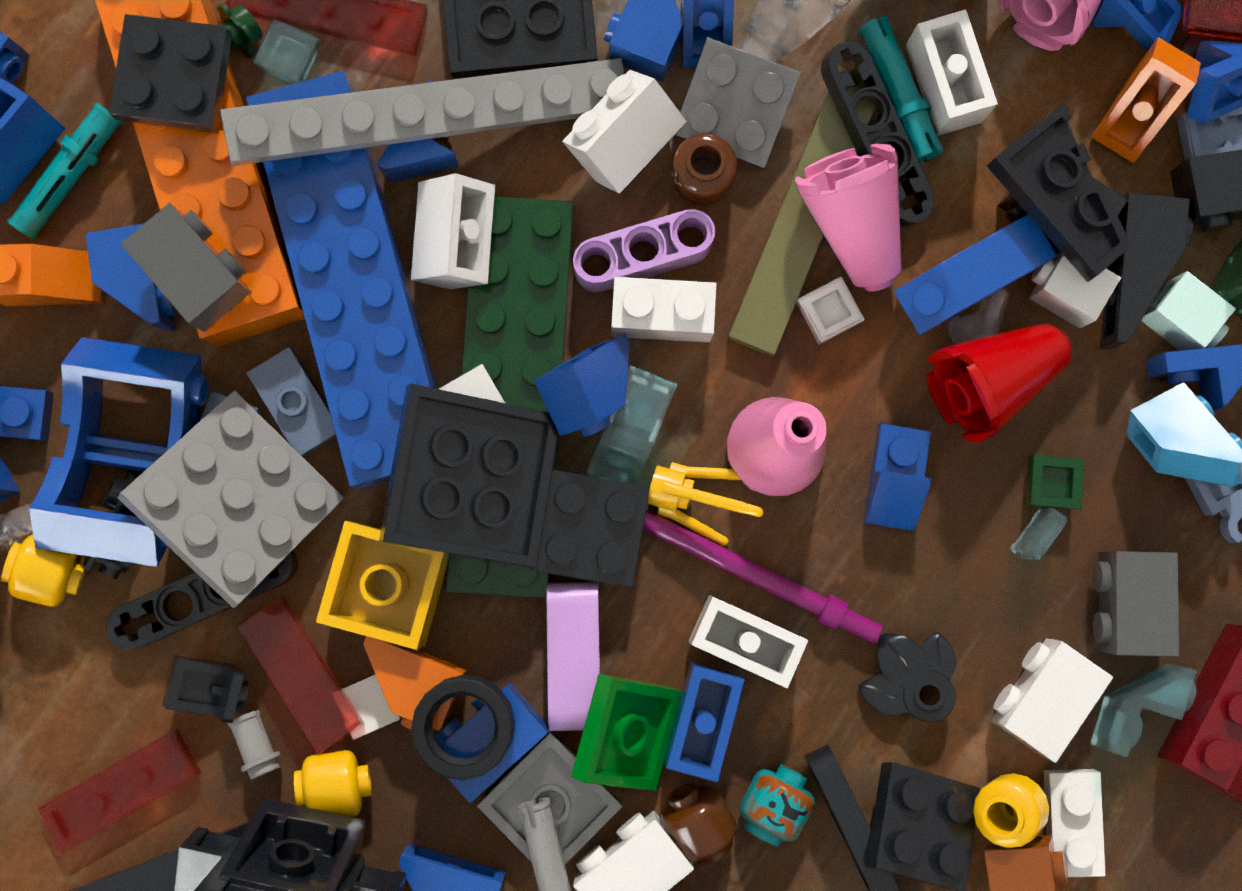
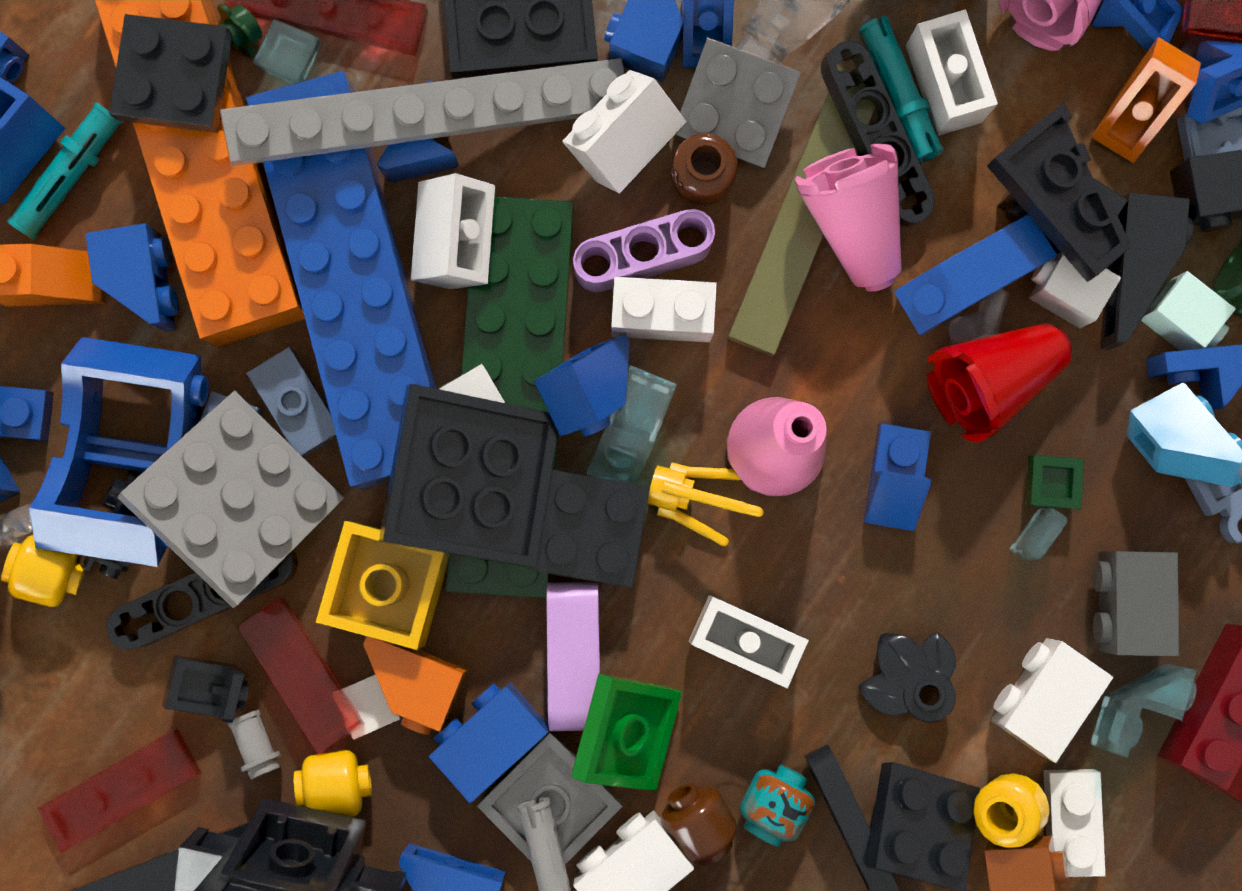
(187, 267): dark grey brick -> none
(430, 751): black tyre -> none
(704, 721): blue brick -> none
(829, 611): magenta bar -> none
(830, 310): white tile -> none

